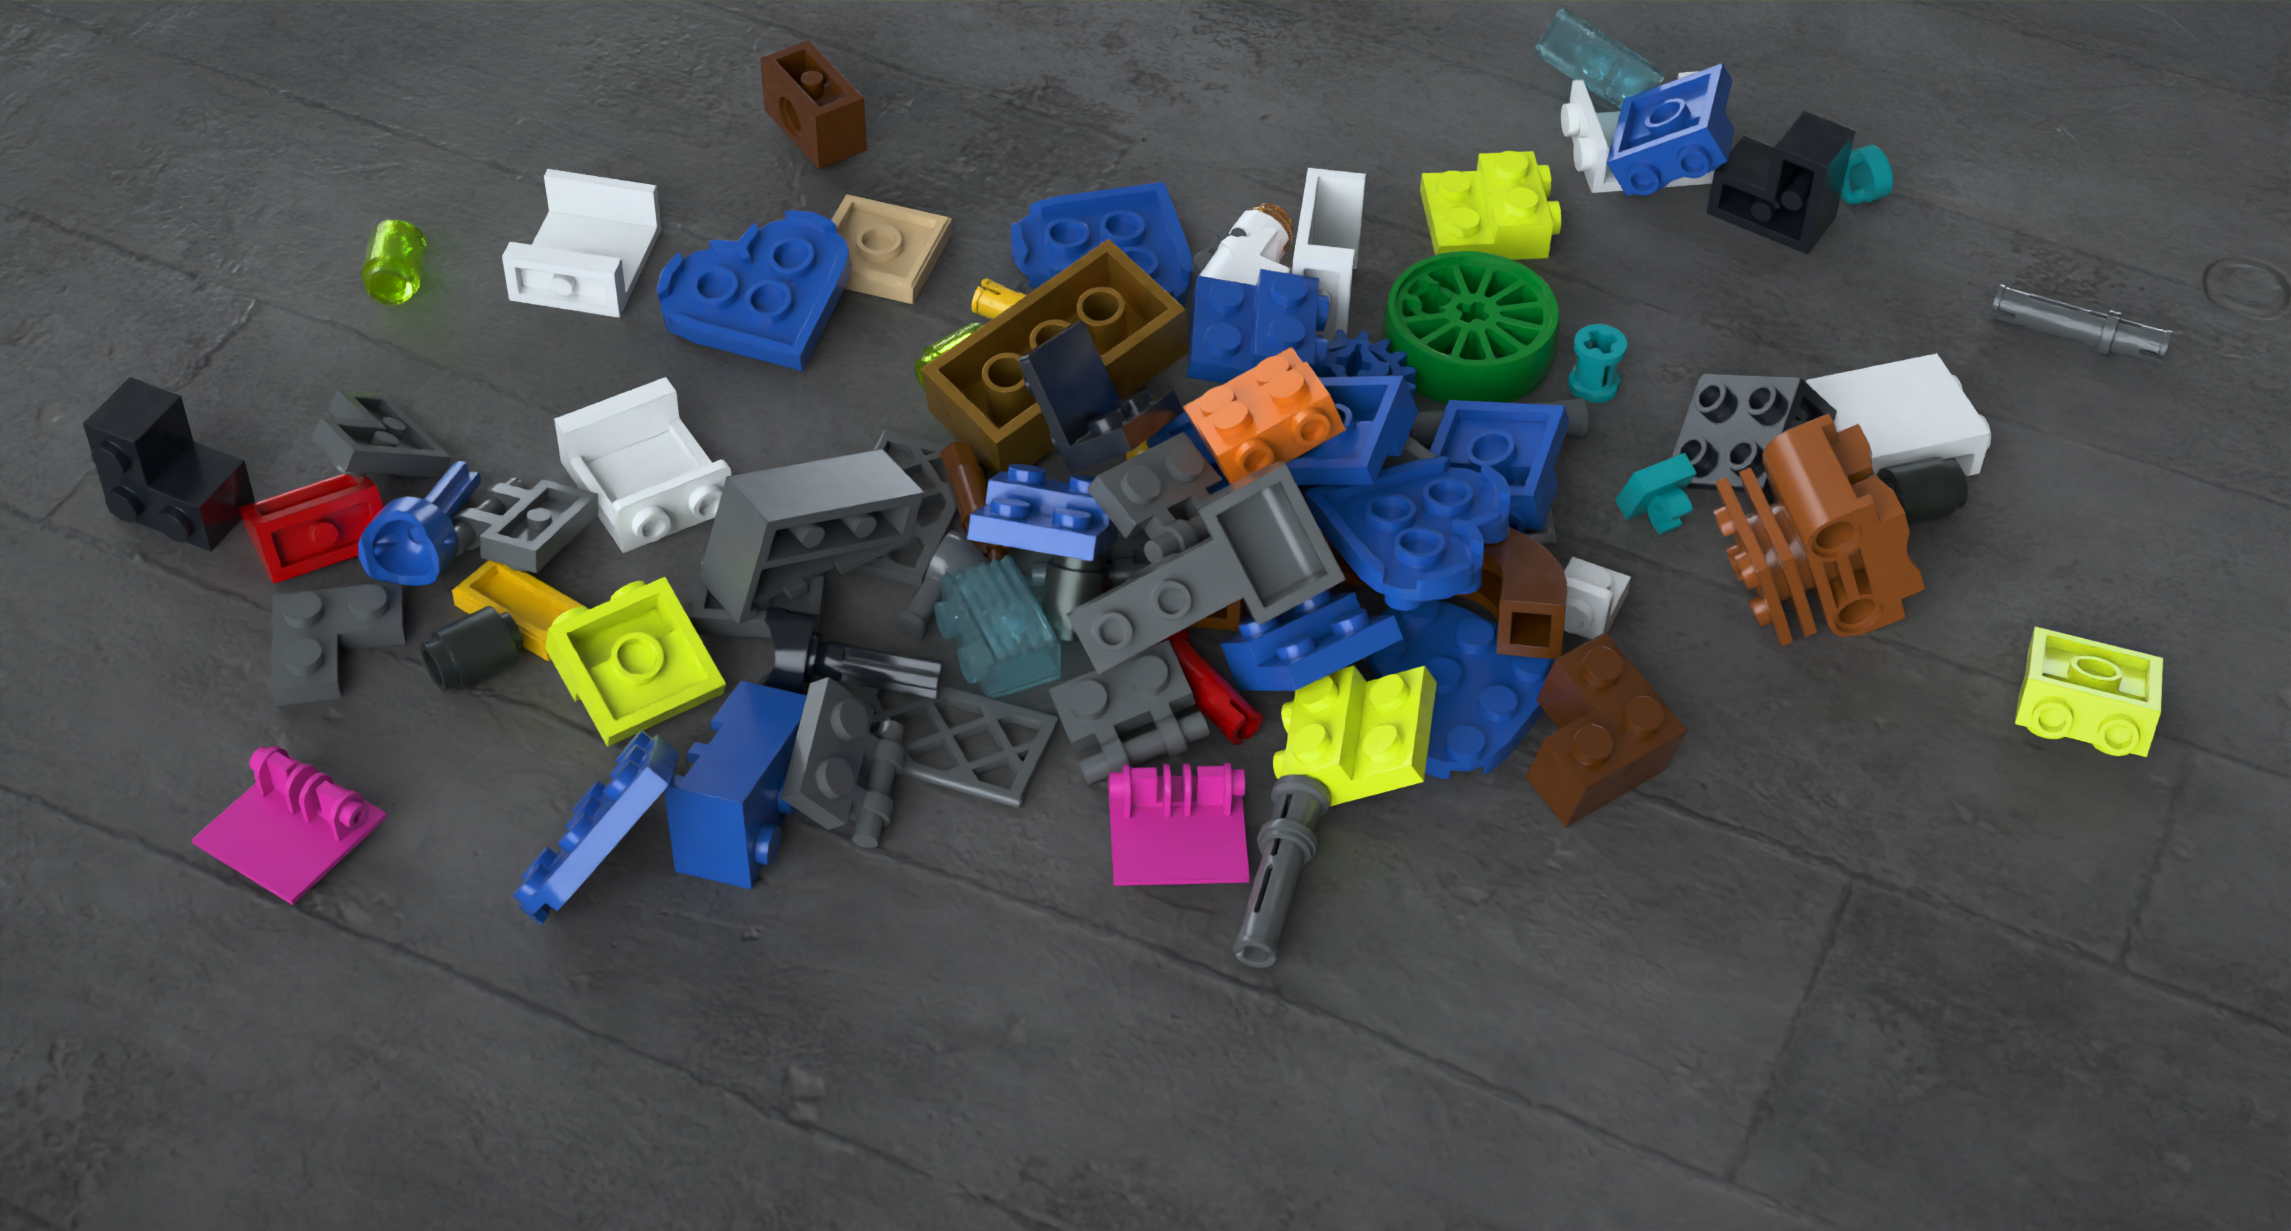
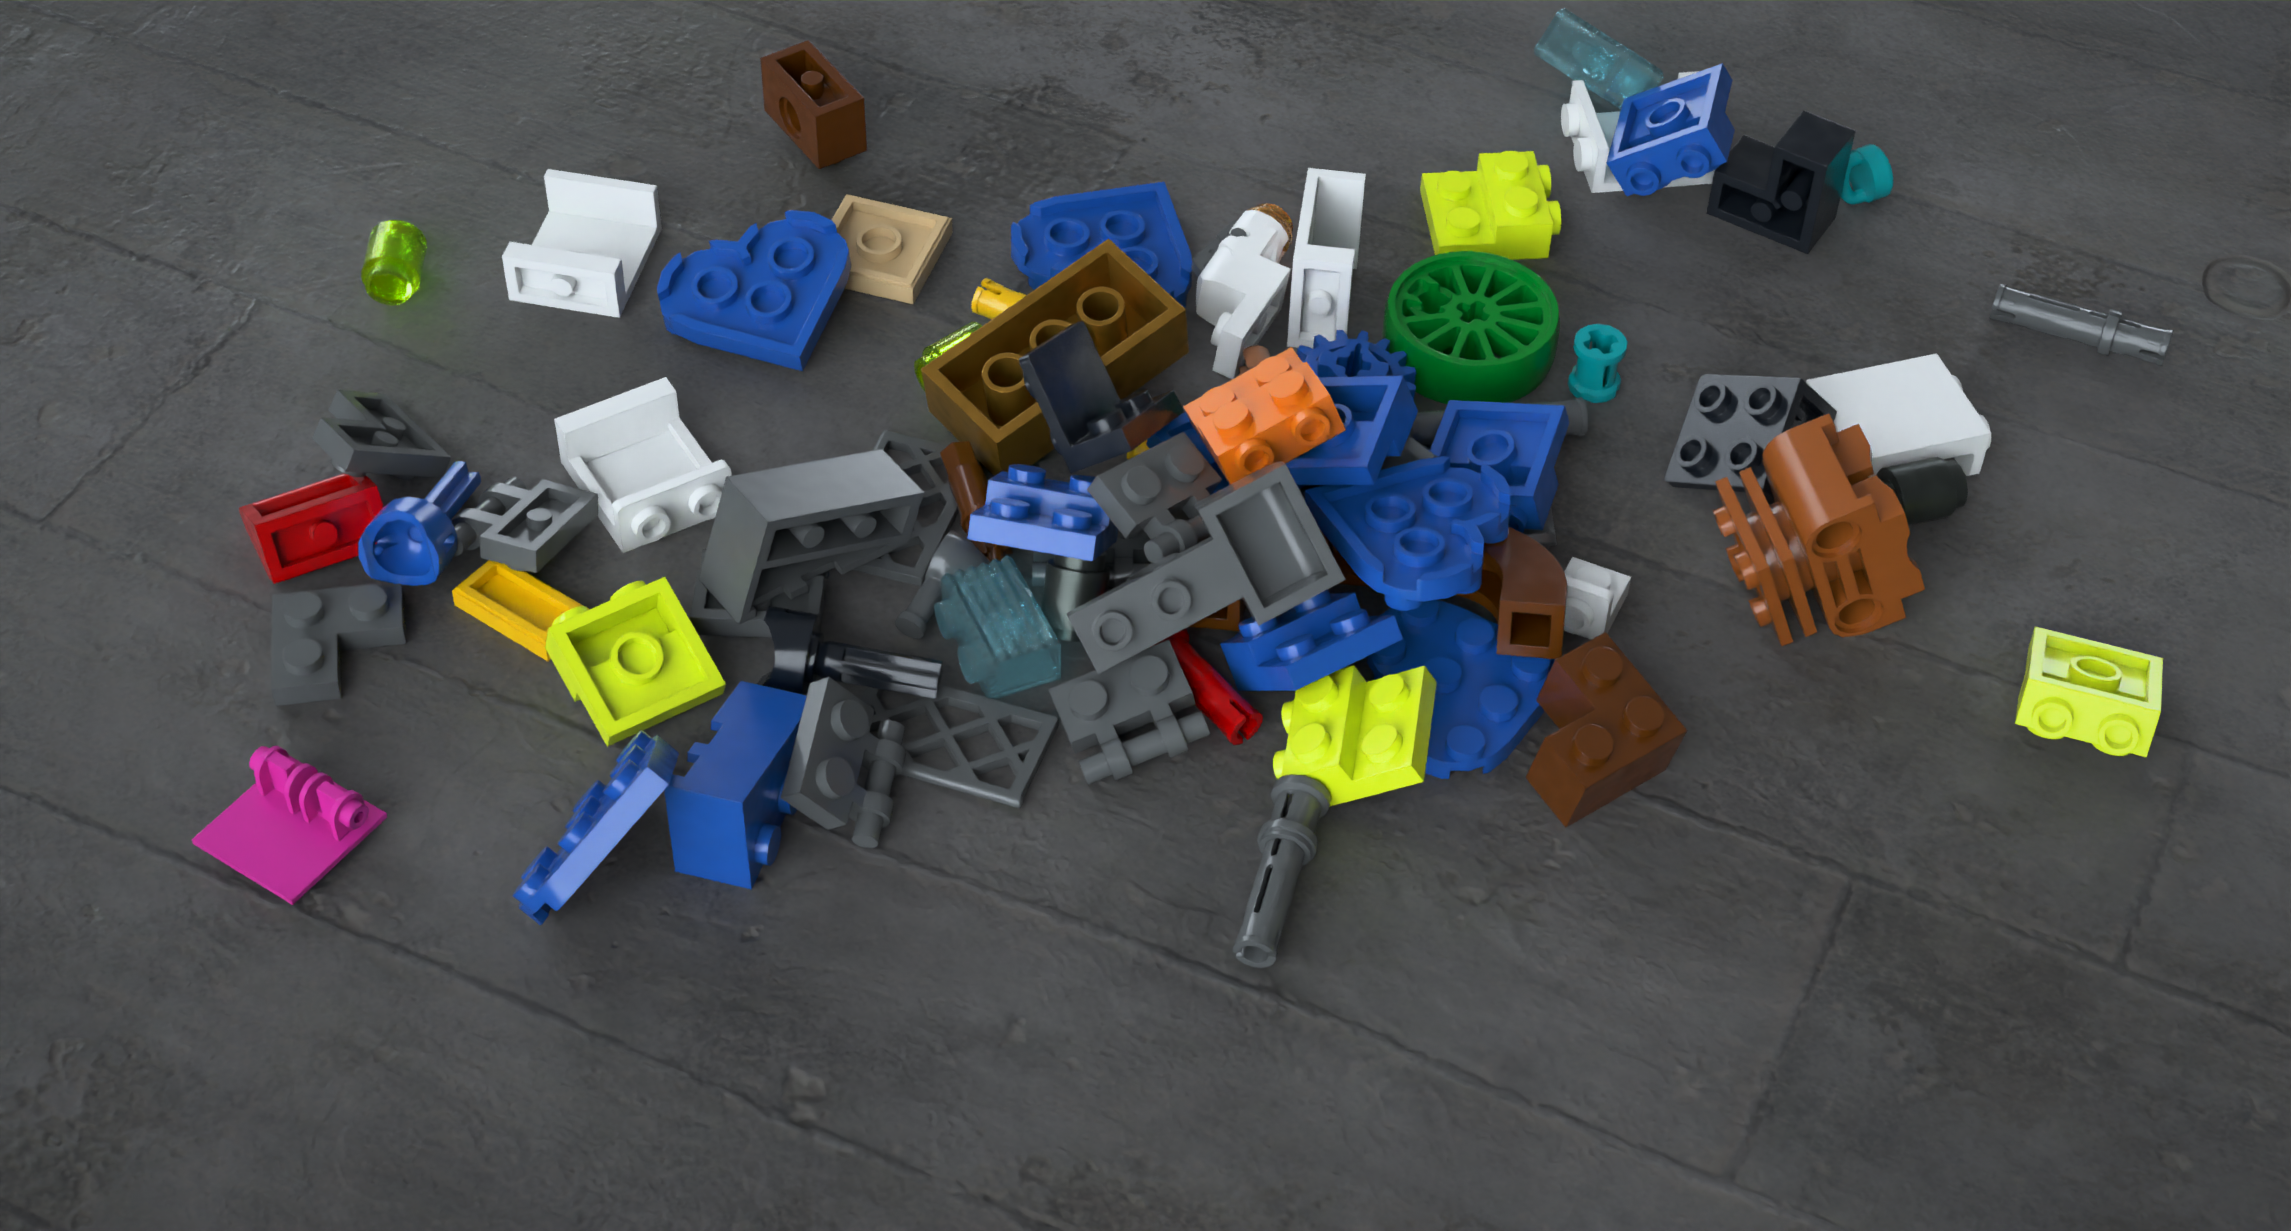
(158, 472): black brick -> none
(472, 649): pearl dark grey brick -> none
(1178, 826): dark pink hinge -> none
(1245, 323): blue plate -> none
(1660, 493): teal tile -> none

